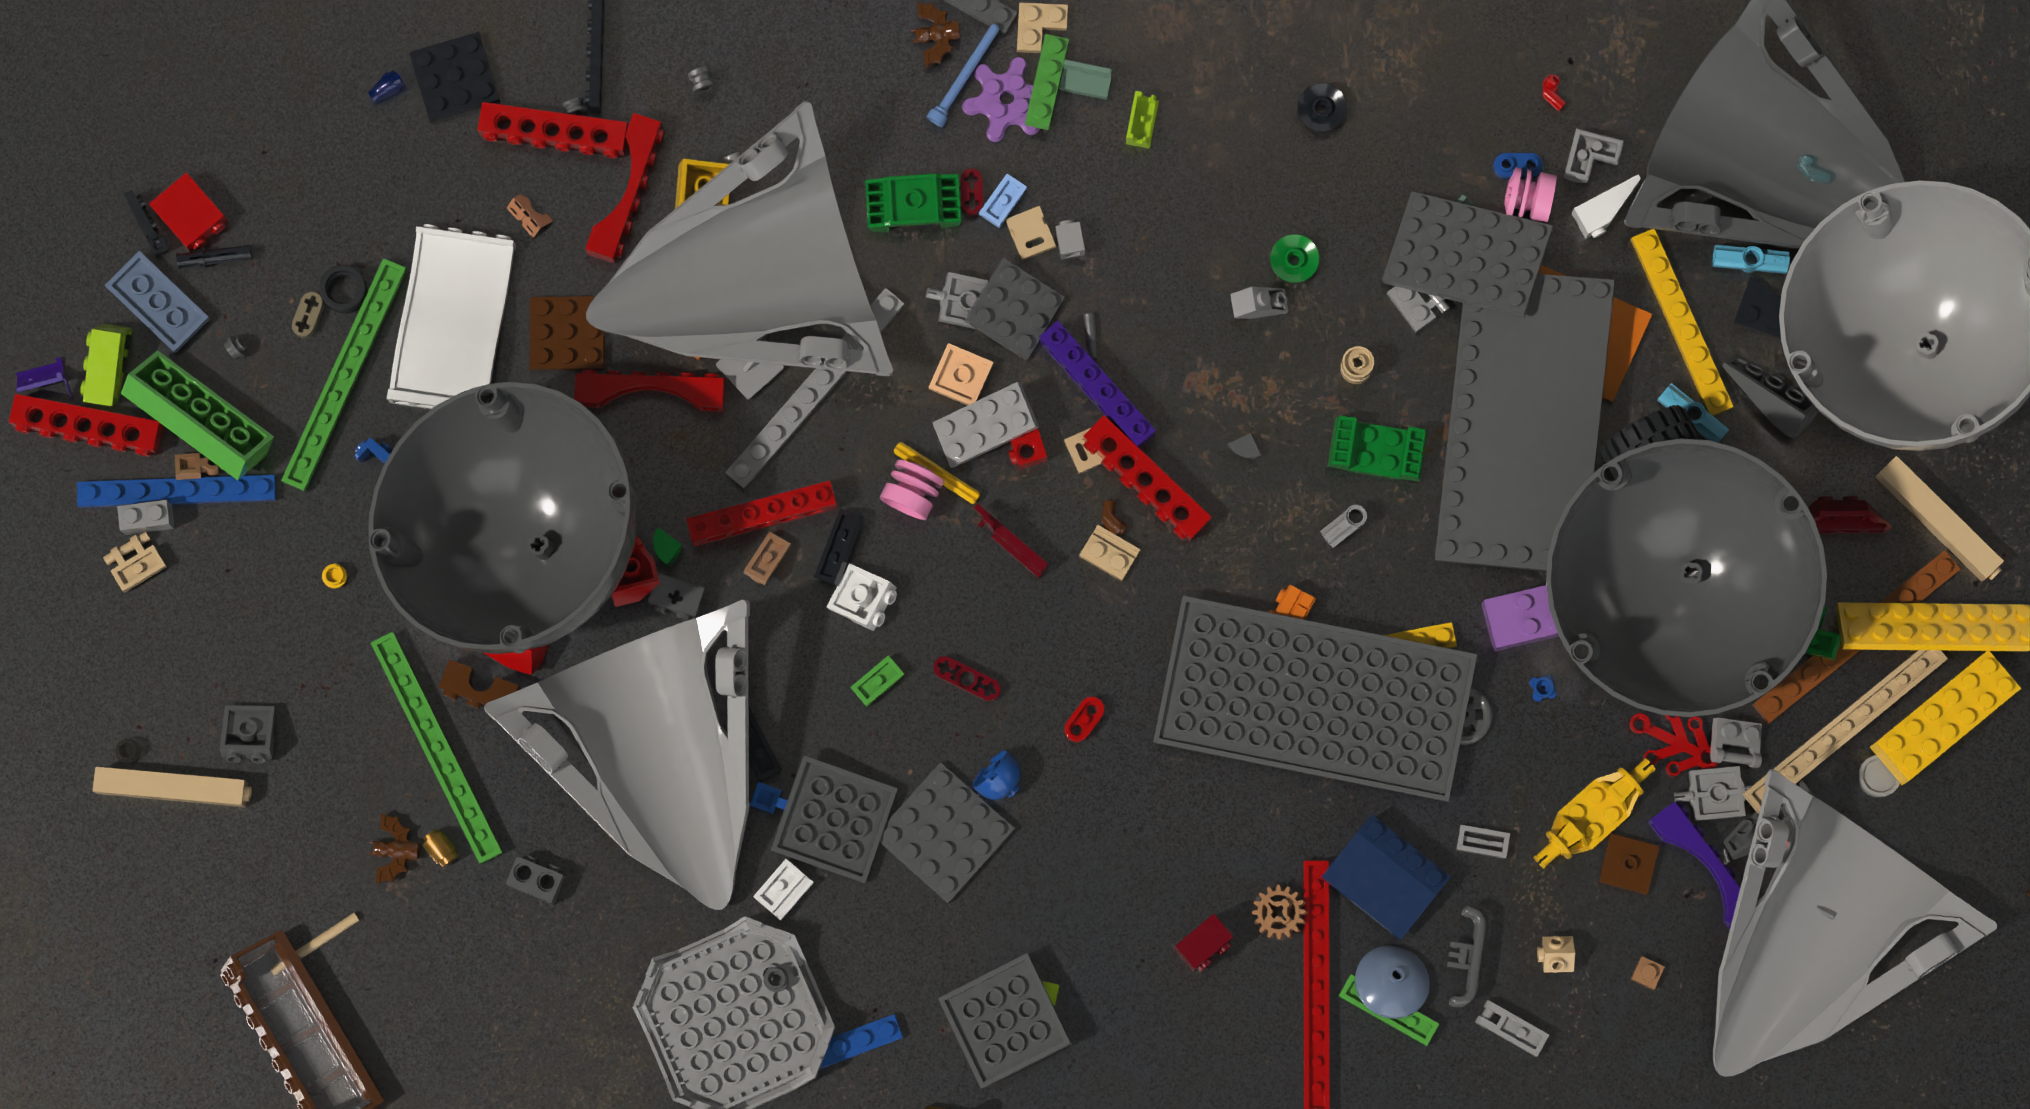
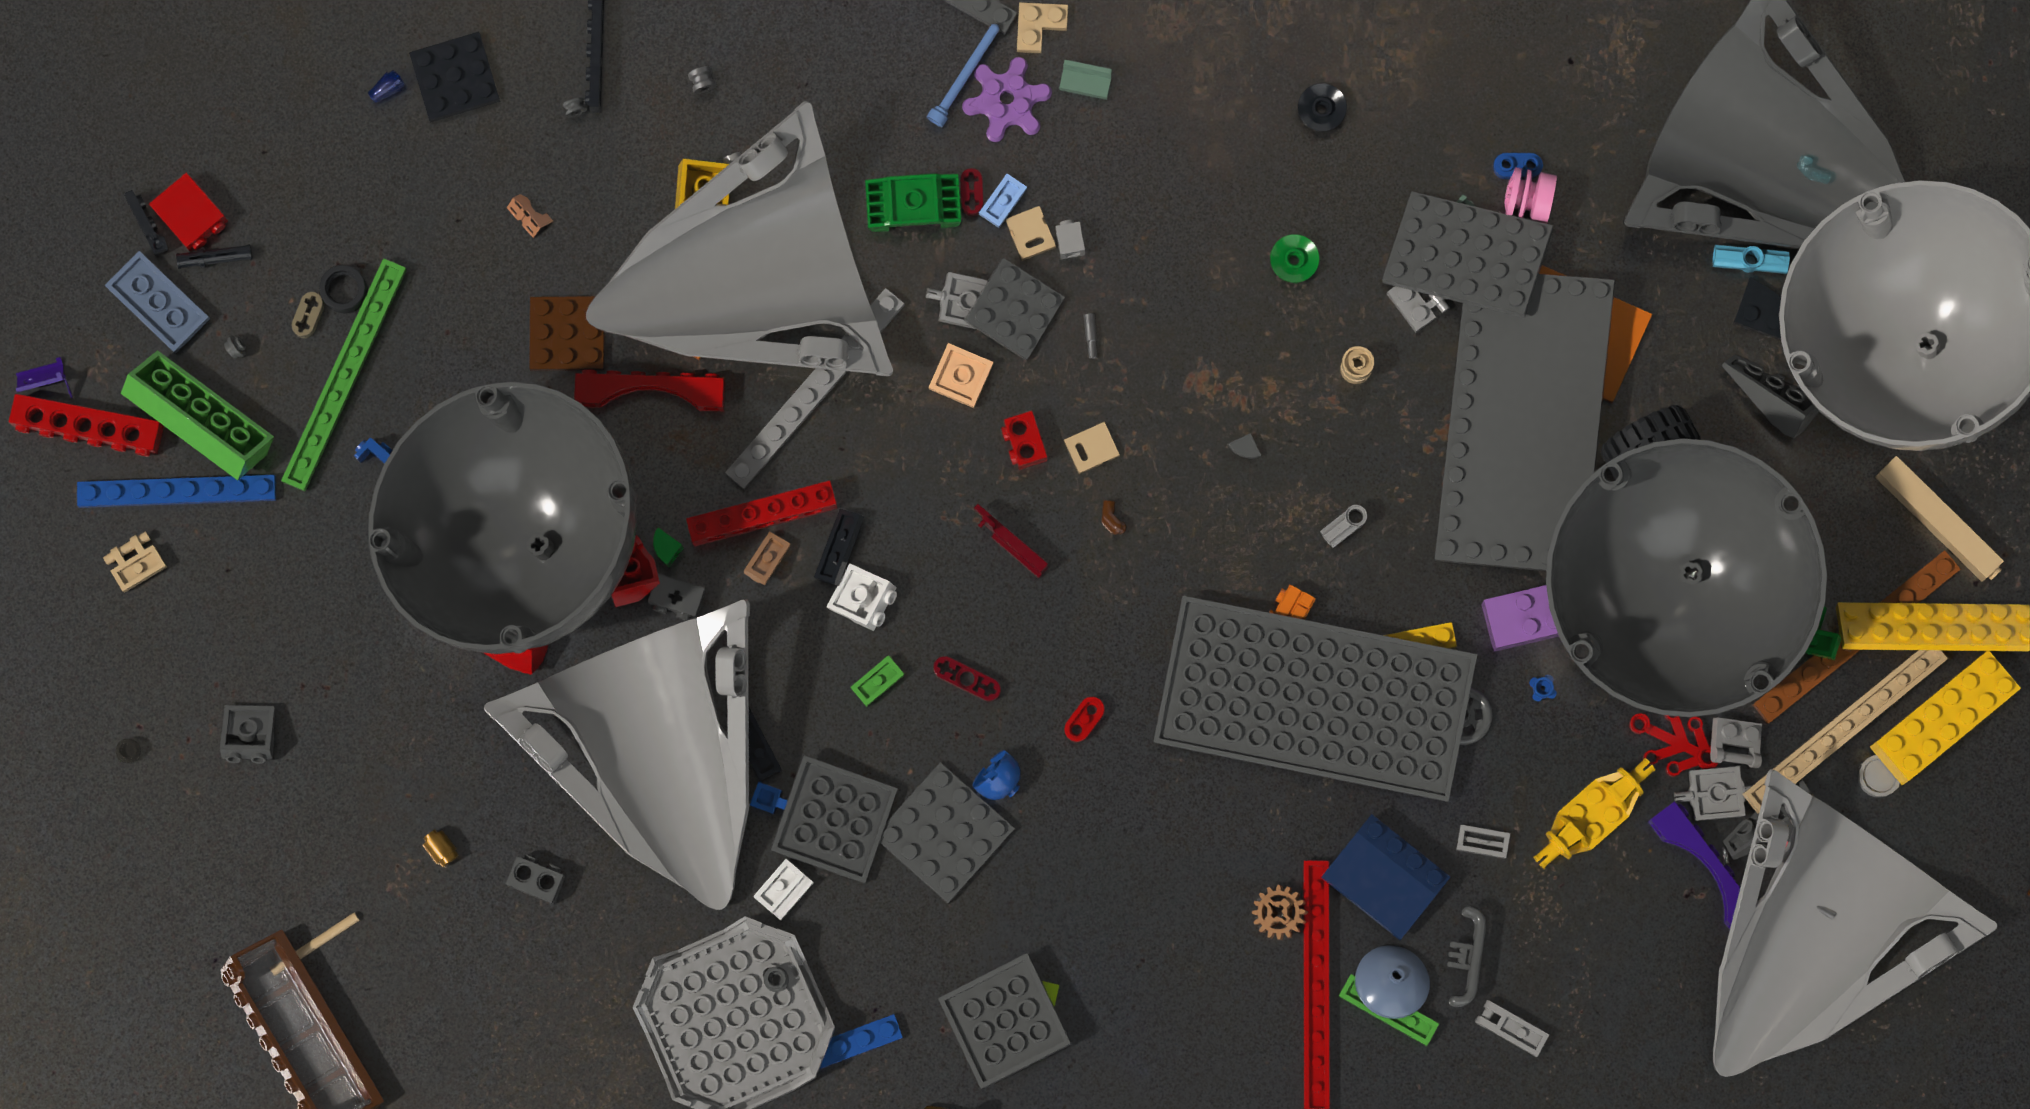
(104, 364): lime wedge -> none
(145, 517): light grey brick -> none
(171, 787): tan brick -> none
(191, 466): medium nougat plate -> none
(334, 576): yellow plate -> none
(399, 849): reddish brown animal -> none
(436, 748): bright green plate -> none
(450, 315): white panel -> none
(458, 683): reddish brown arch -> none
(493, 114): red brick -> none
(608, 235): red arch -> none
(748, 376): light grey plate -> none
(911, 490): bright pink wheel -> none
(939, 32): reddish brown animal -> none
(950, 481): yellow axle -> none
(985, 424): light grey plate -> none
(1046, 82): bright green plate -> none
(1096, 384): dark purple brick -> none
(1106, 430): red brick -> none
(1109, 552): tan plate -> none
(1142, 120): lime hinge -> none
(1203, 943): dark red brick -> none
(1259, 302): light grey slope -> none
(1377, 449): green plate -> none
(1550, 92): red arm -> none
(1557, 954): tan brick -> none
(1590, 147): light grey brick -> none
(1598, 212): white slope -> none
(1628, 864): reddish brown plate -> none
(1647, 973): medium nougat plate -> none
(1681, 322): yellow plate -> none
(1706, 425): medium azure piece -> none
(1847, 516): dark red wedge -> none

